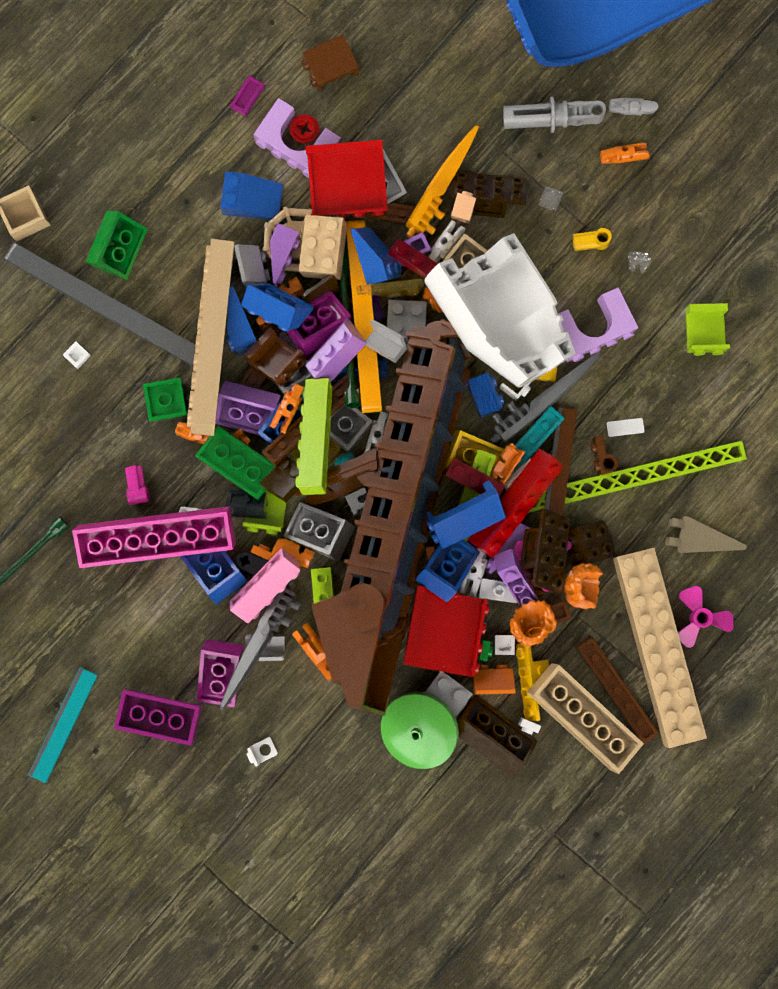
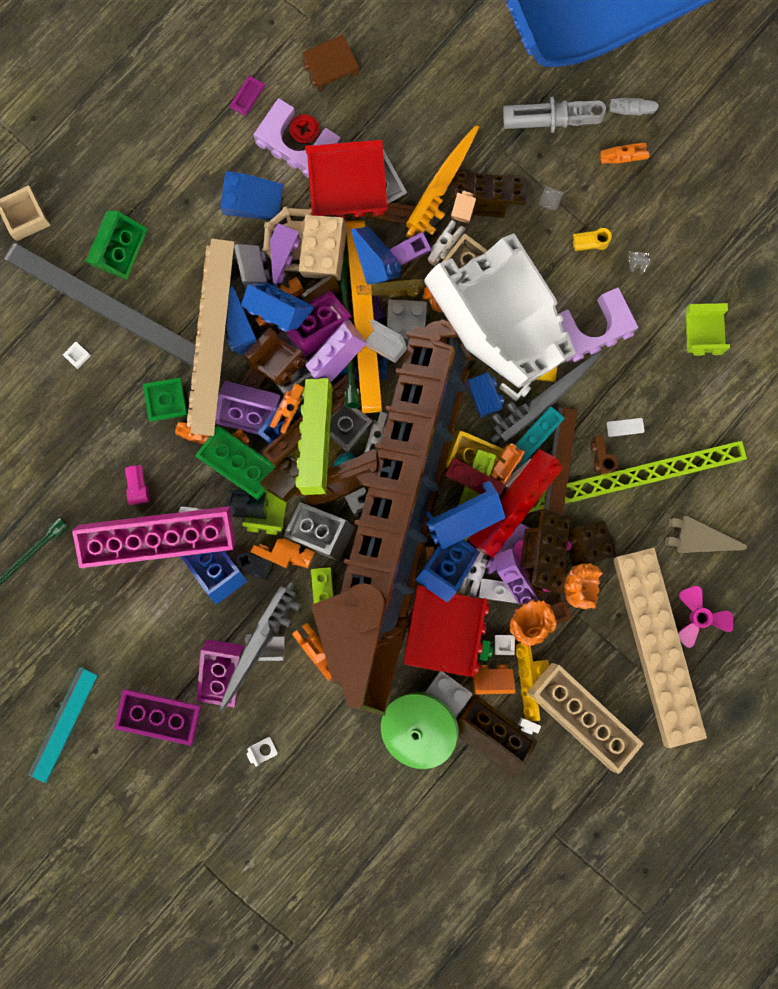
(265, 586): bright pink brick -> none
(412, 258): dark red plate -> none
(617, 690): reddish brown tile -> none

